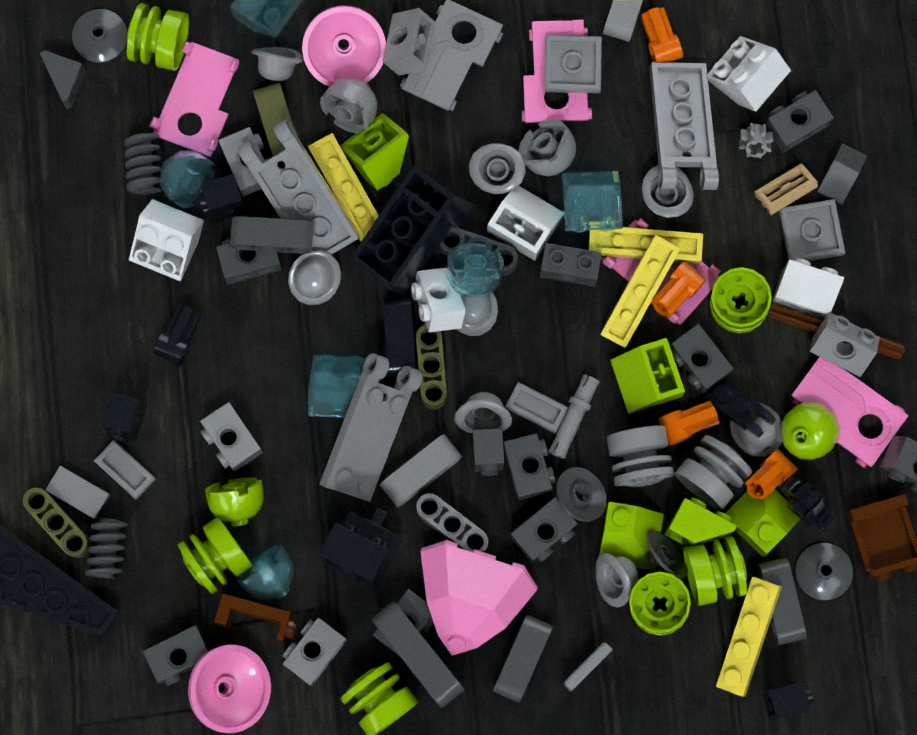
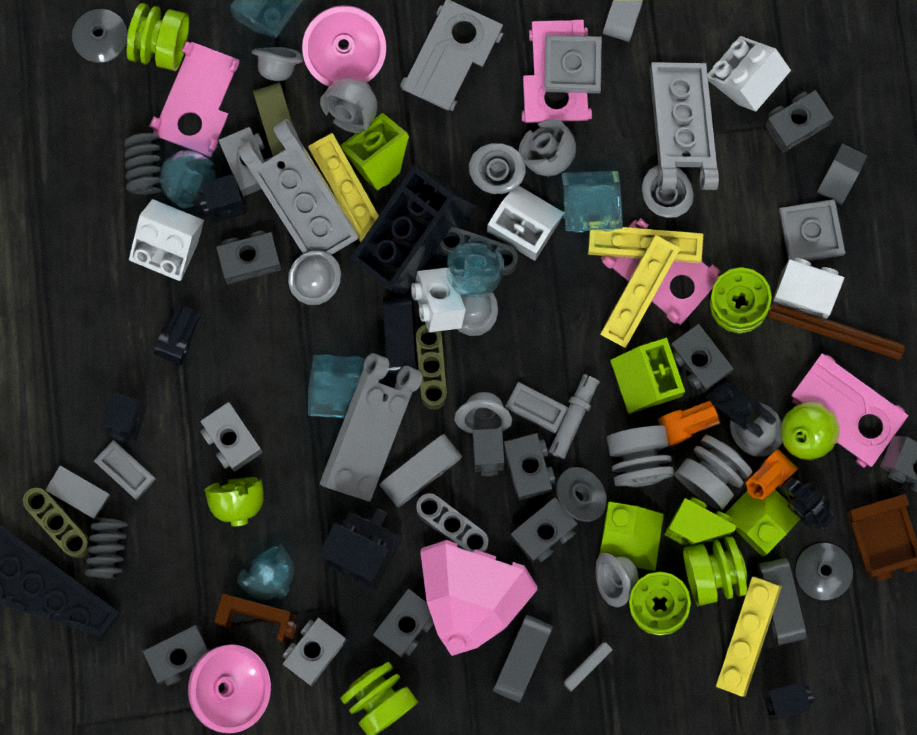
(66, 76): dark grey slope -> none
(214, 555): lime wheel -> none
(271, 235): dark grey beam -> none
(408, 41): light grey brick -> none
(417, 654): dark grey beam -> none
(570, 264): dark grey brick -> none
(662, 44): orange piece -> none
(665, 555): dark grey dish -> none
(682, 284): orange piece -> none
(756, 140): light grey gear -> none
(789, 191): tan tile -> none
(851, 356): light grey brick -> none

